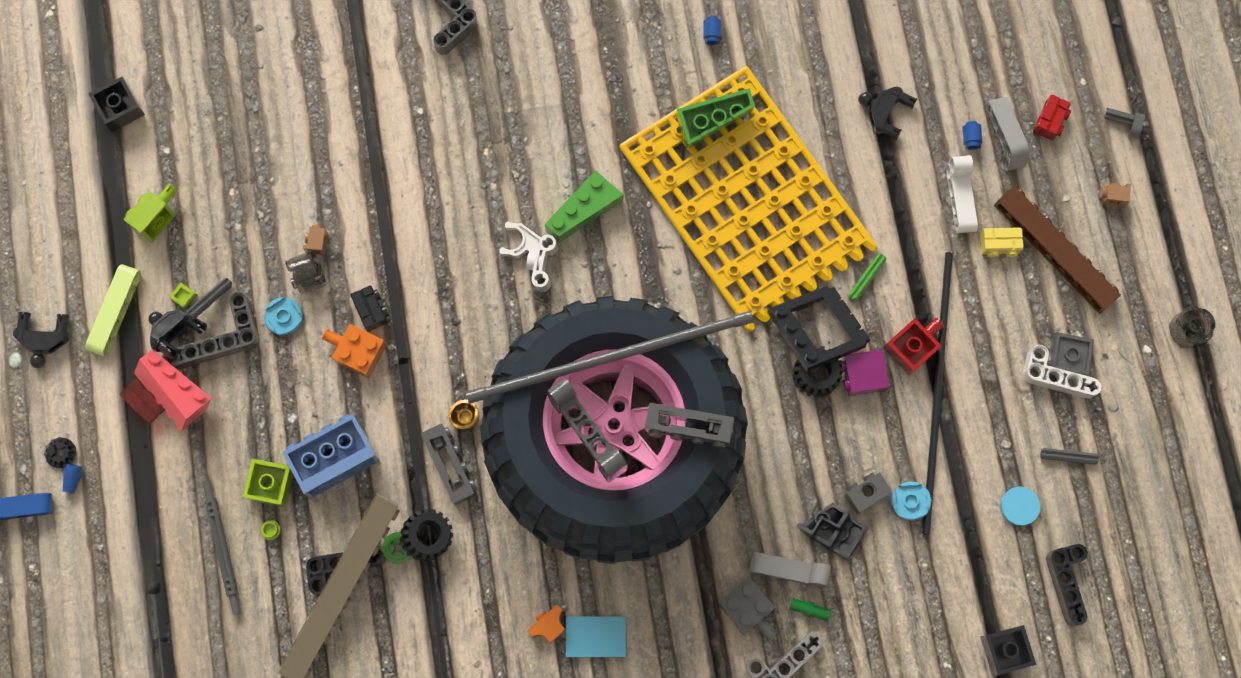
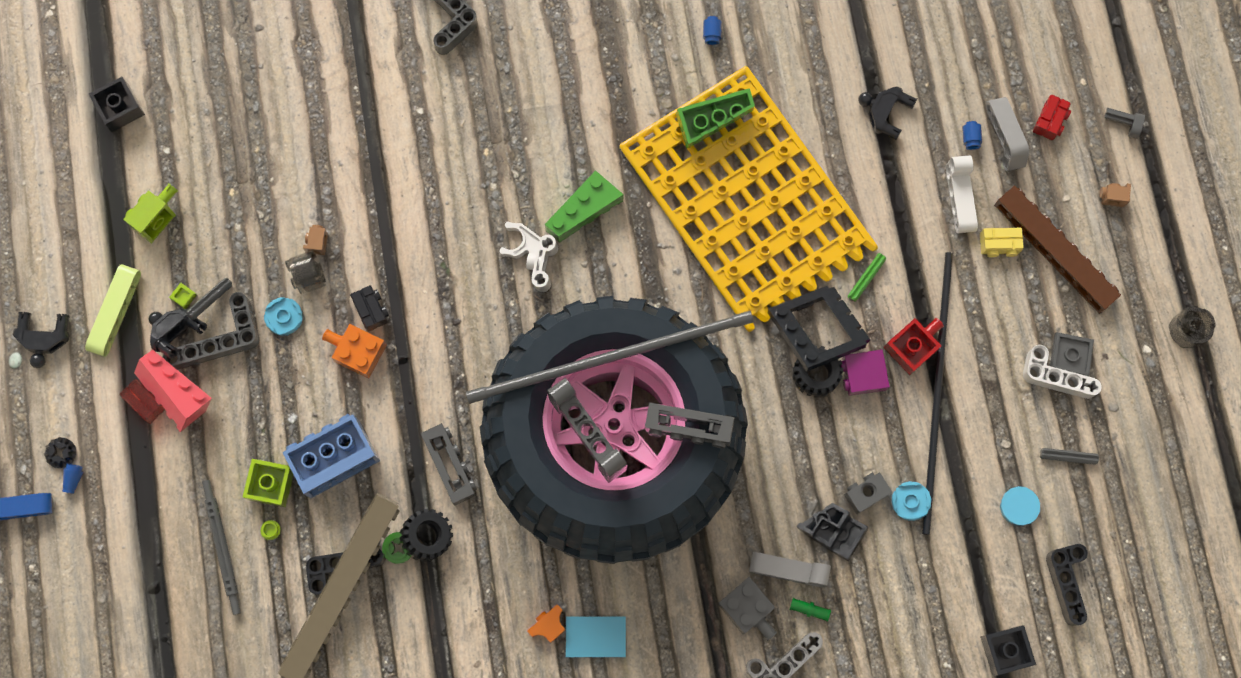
(466, 418): pearl gold helmet -> none

